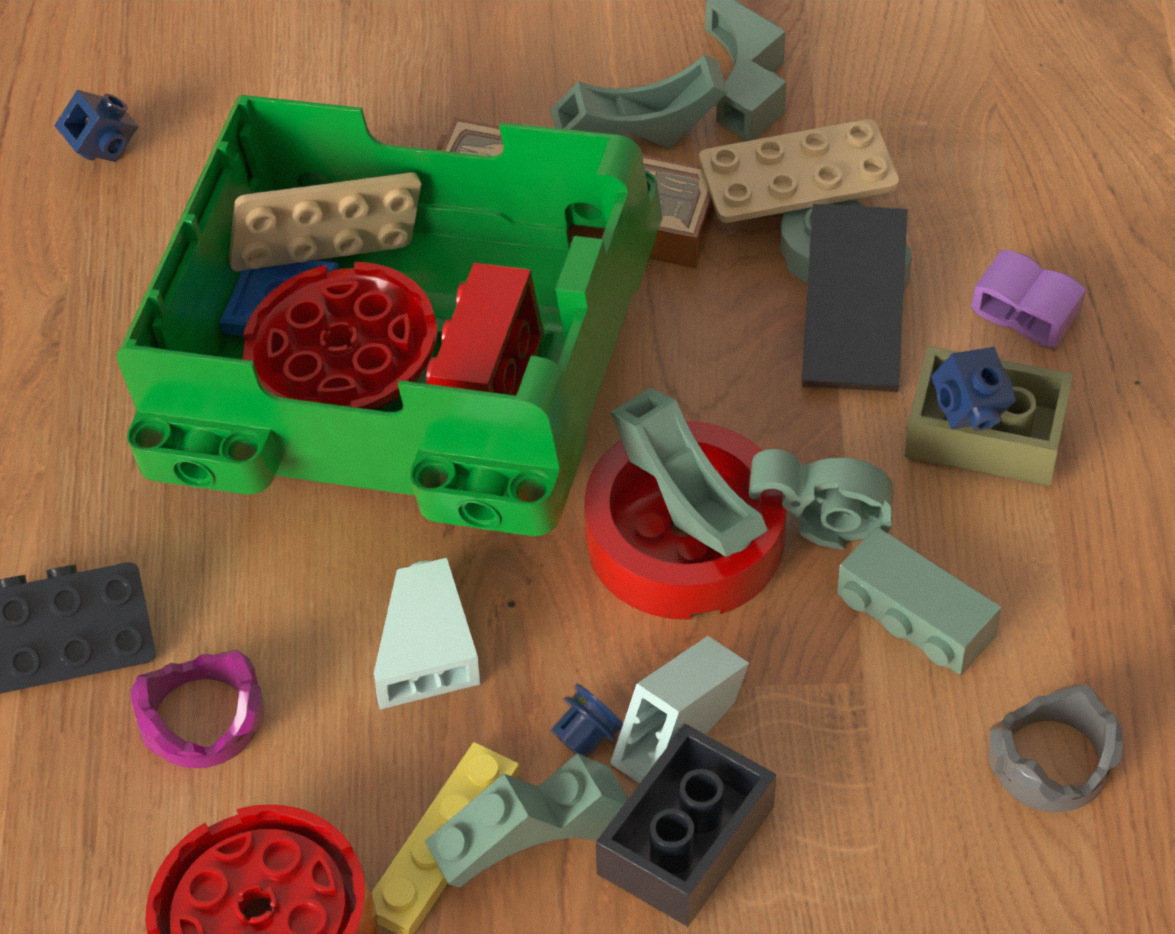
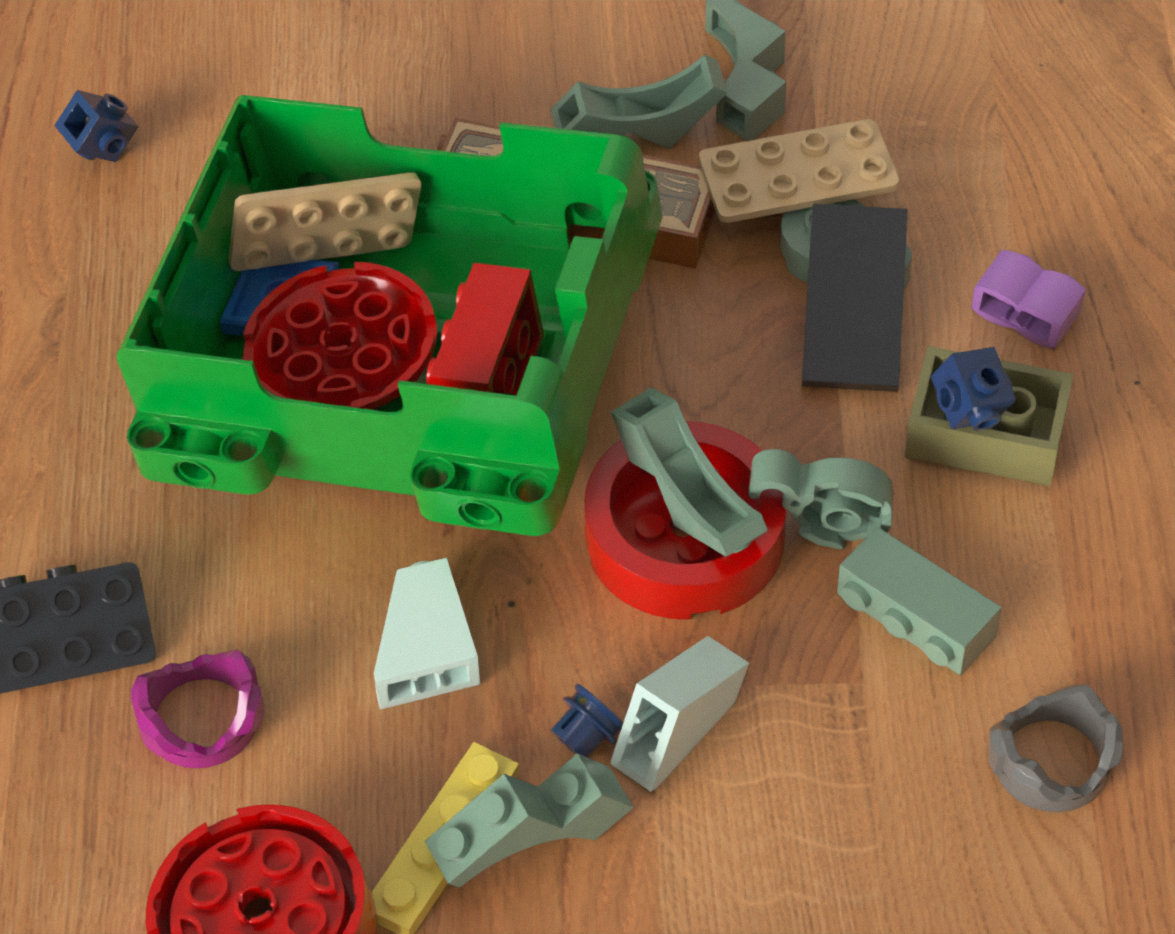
(685, 824): black brick -> none

